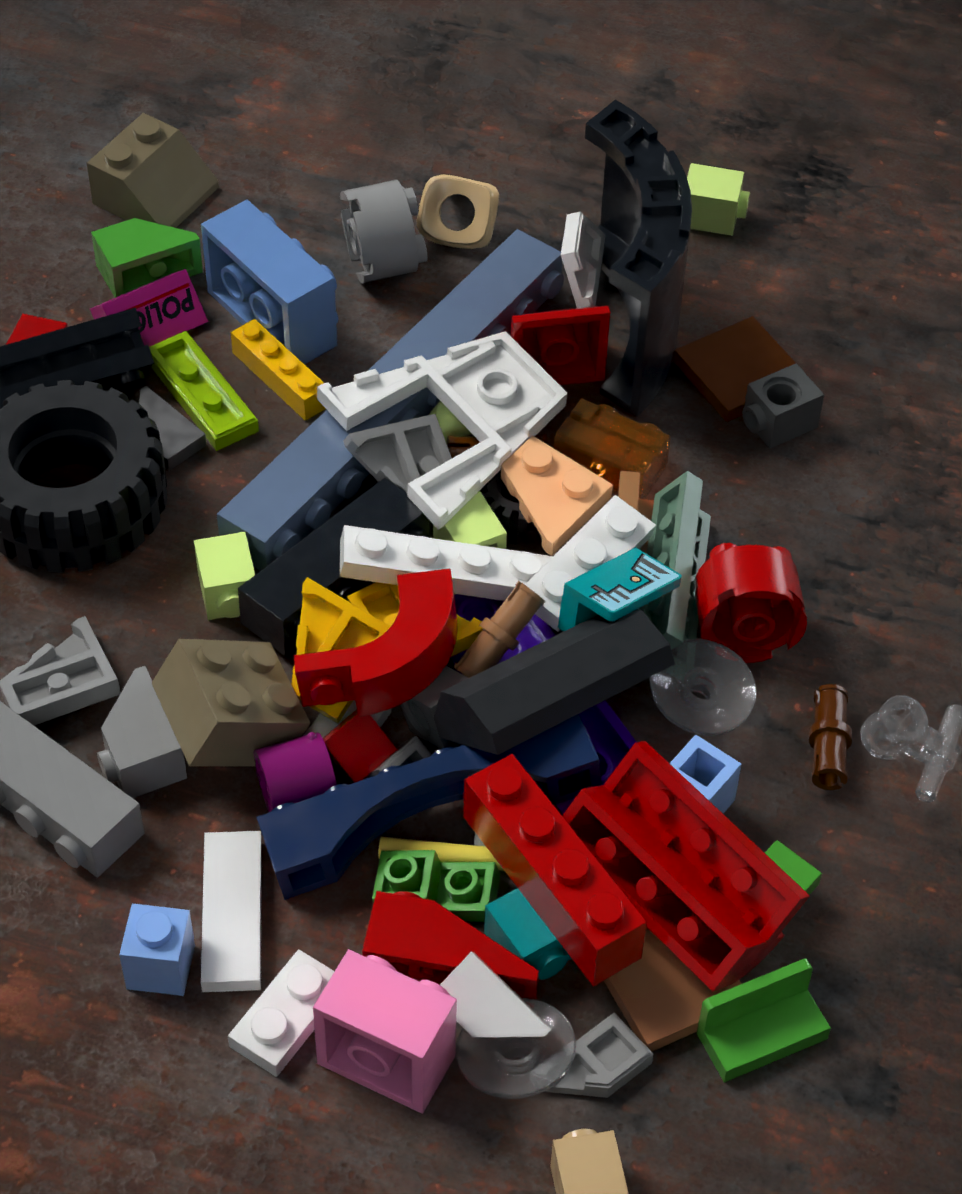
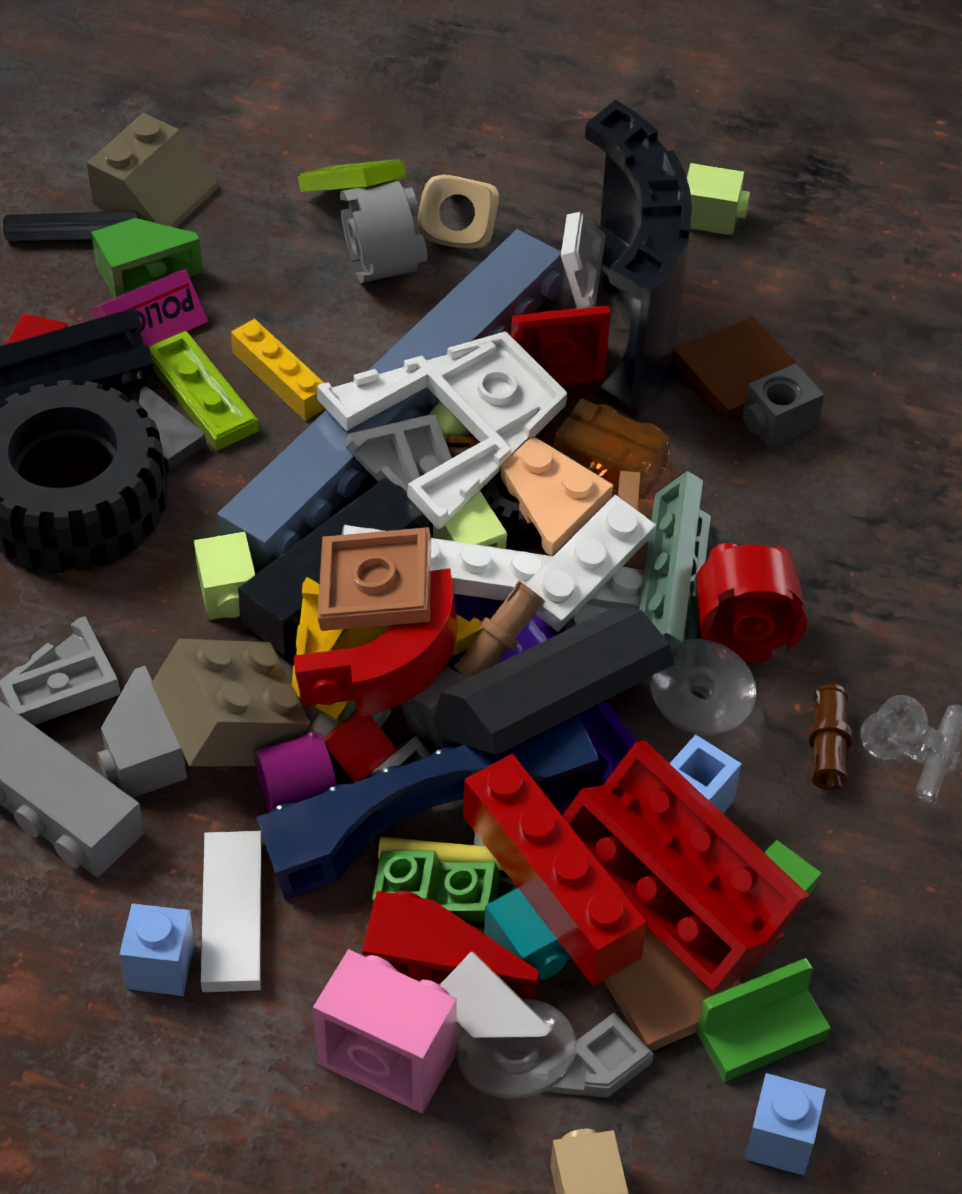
(60, 225): none -> black axle
(270, 278): medium blue brick -> none
(282, 1014): white plate -> none
(351, 175): none -> lime tile
(375, 579): none -> nougat tile
(616, 588): teal panel -> none
(785, 1124): none -> light blue brick

